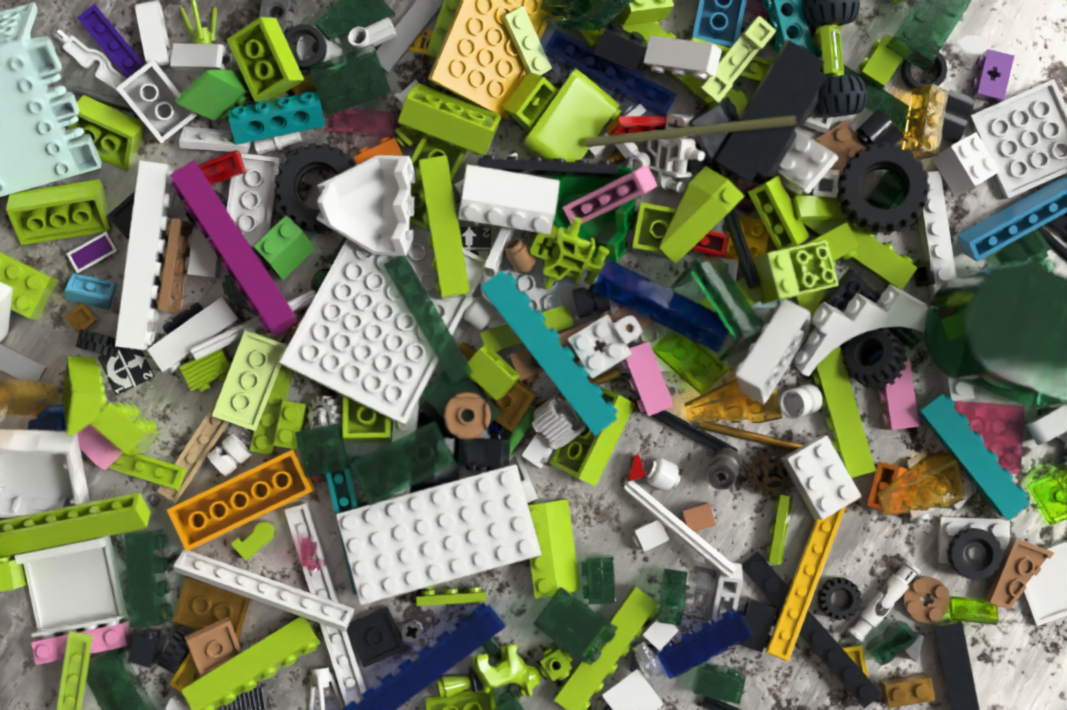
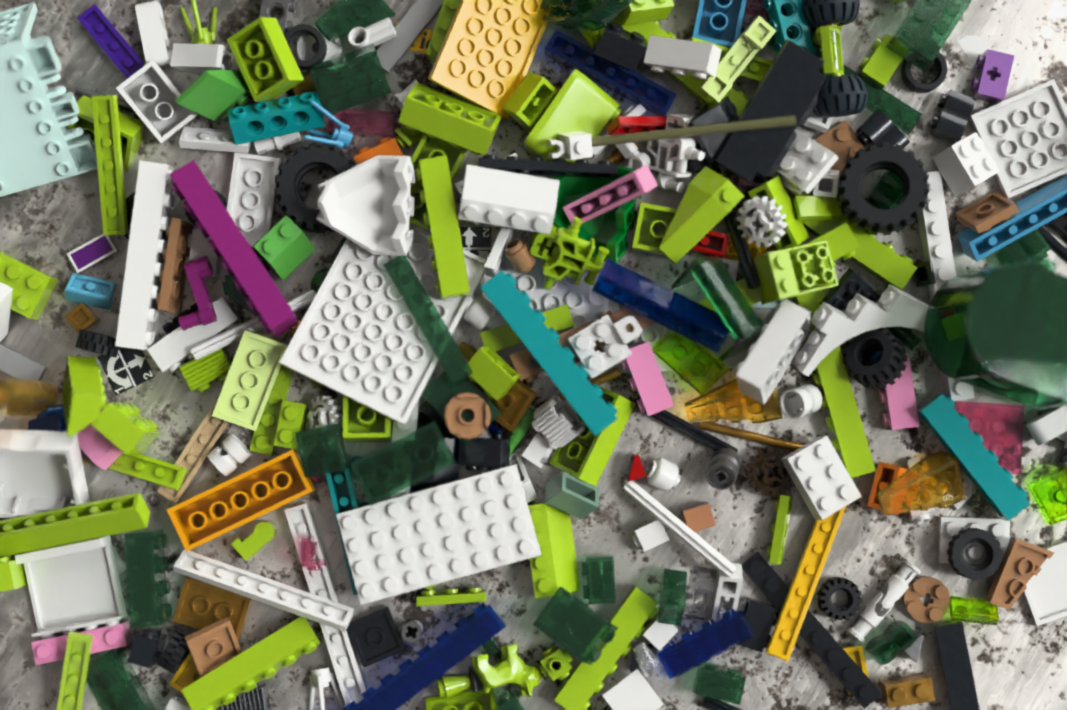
(59, 212): lime slope -> none
(88, 57): white piece -> none
(110, 164): none -> lime plate
(205, 314): none -> magenta beam
(223, 167): red tile -> none
(339, 137): none -> dark azure plant
(526, 41): yellowish green plate -> none
(572, 145): none -> white brick
(572, 495): none -> sand green brick
(588, 301): black wheel -> none
(761, 221): none -> white gear
(925, 121): clear yellow brick -> none
(986, 212): none -> medium nougat plate

